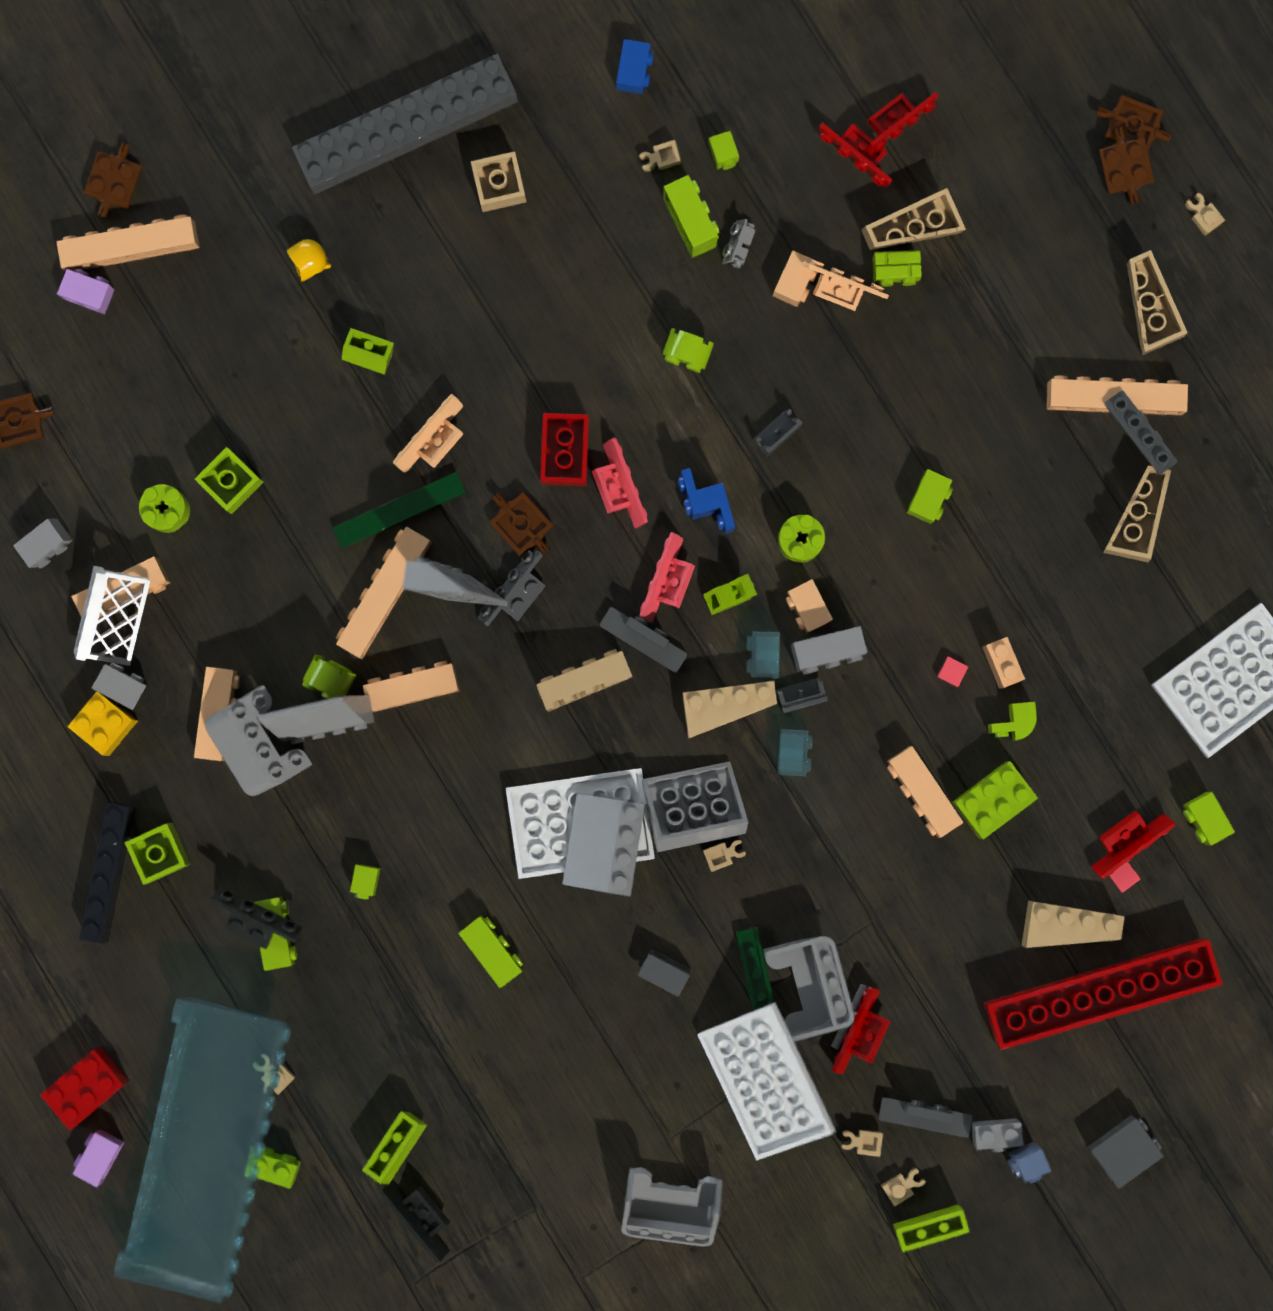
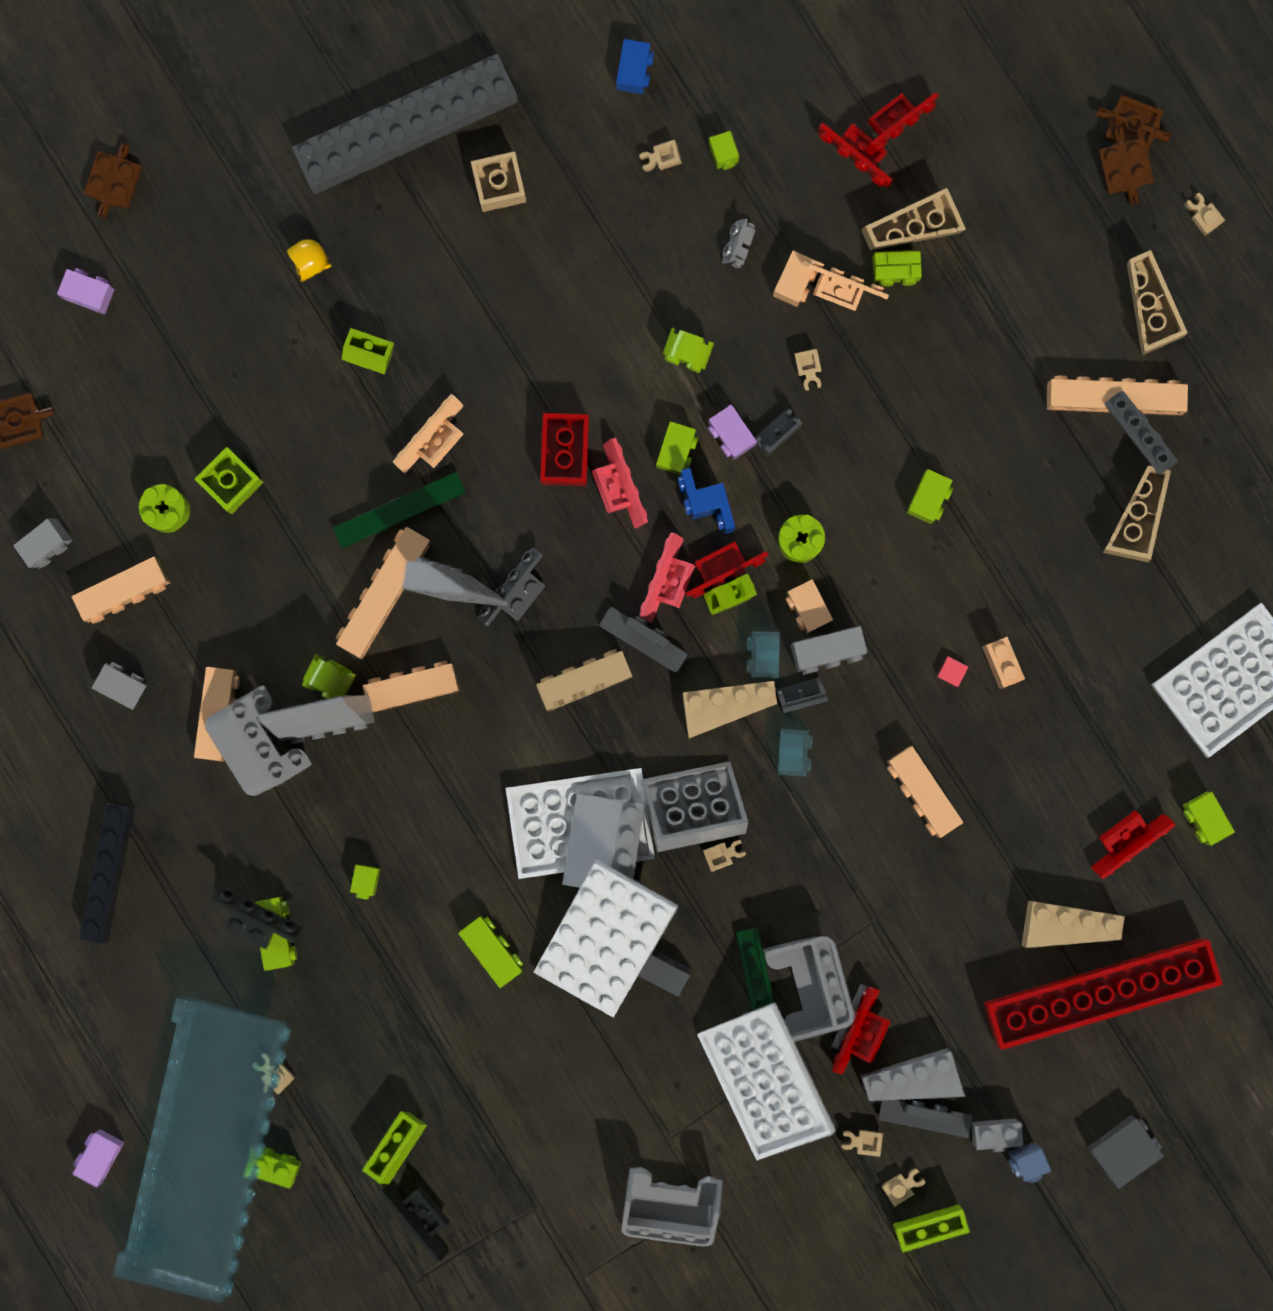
(84, 1088): red brick -> none
(91, 618): white fence -> none
(102, 724): yellow brick -> none
(128, 244): light nougat brick -> none
(157, 853): lime brick -> none
(521, 524): reddish brown plate -> none
(605, 938): none -> white plate
(676, 448): none -> lime brick
(691, 216): lime brick -> none
(722, 564): none -> red bracket
(731, 432): none -> lavender brick
(807, 365): none -> tan plate
(916, 1078): none -> light grey wedge
(994, 800): lime brick -> none
(1021, 722): lime brick -> none
(1124, 877): coral tile -> none

